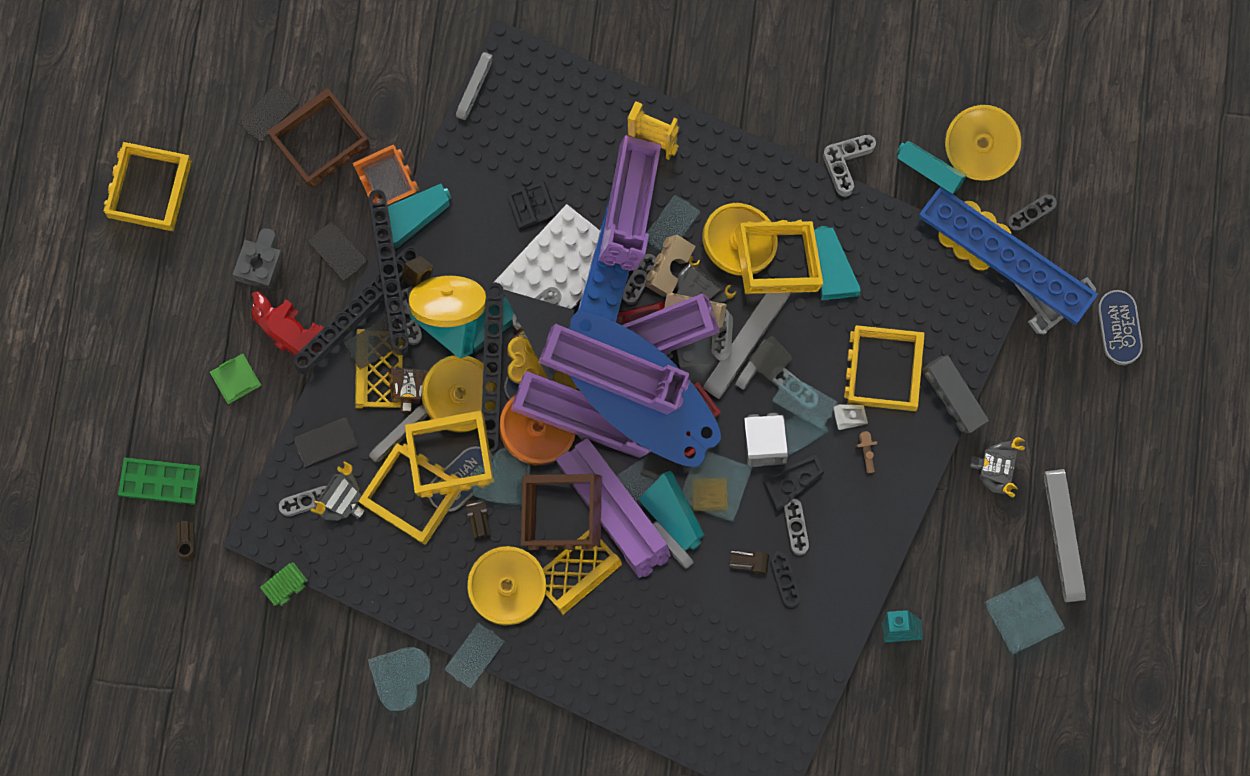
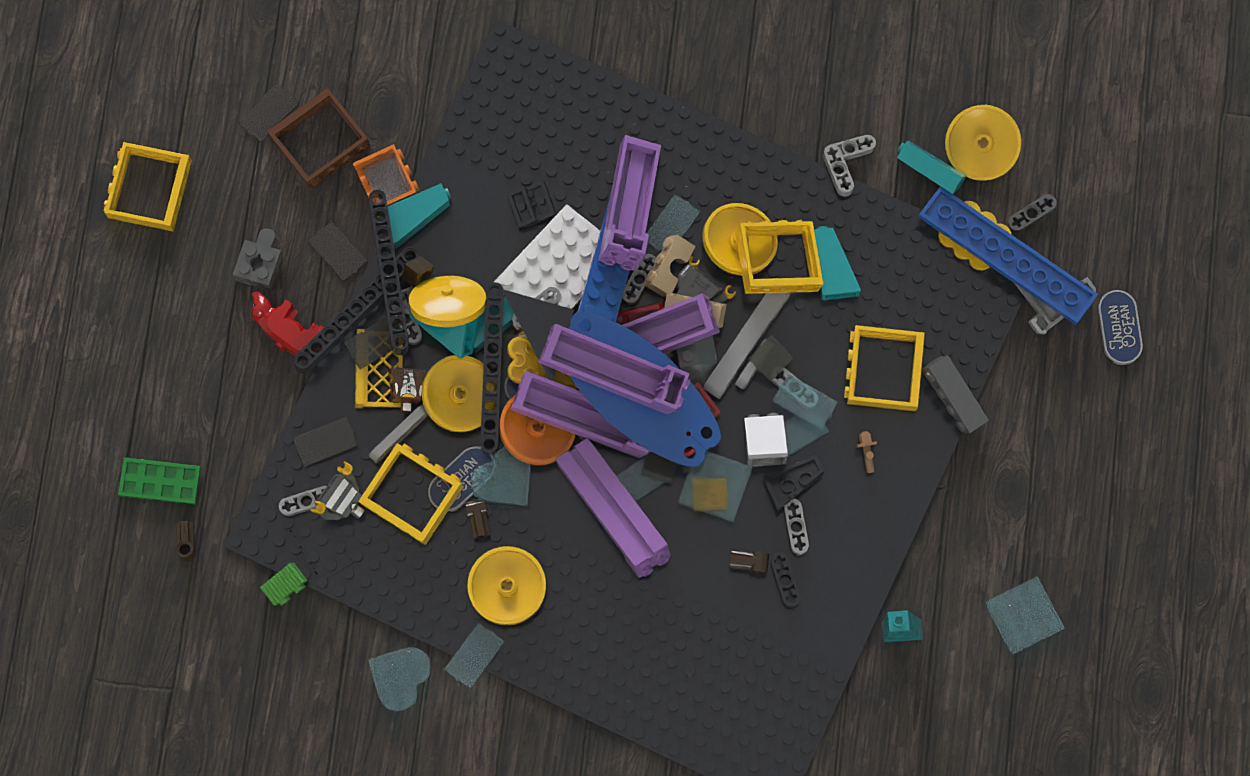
(235, 378): bright green piece -> none
(442, 424): yellow window -> none
(474, 86): light grey beam -> none
(529, 508): reddish brown window -> none
(590, 580): yellow fence -> none
(653, 130): yellow fence -> none
(672, 511): teal slope -> none
(674, 548): light grey beam -> none
(726, 341): light grey beam -> none
(850, 416): white slope -> none
(998, 466): torso -> none
(1064, 535): light grey beam -> none

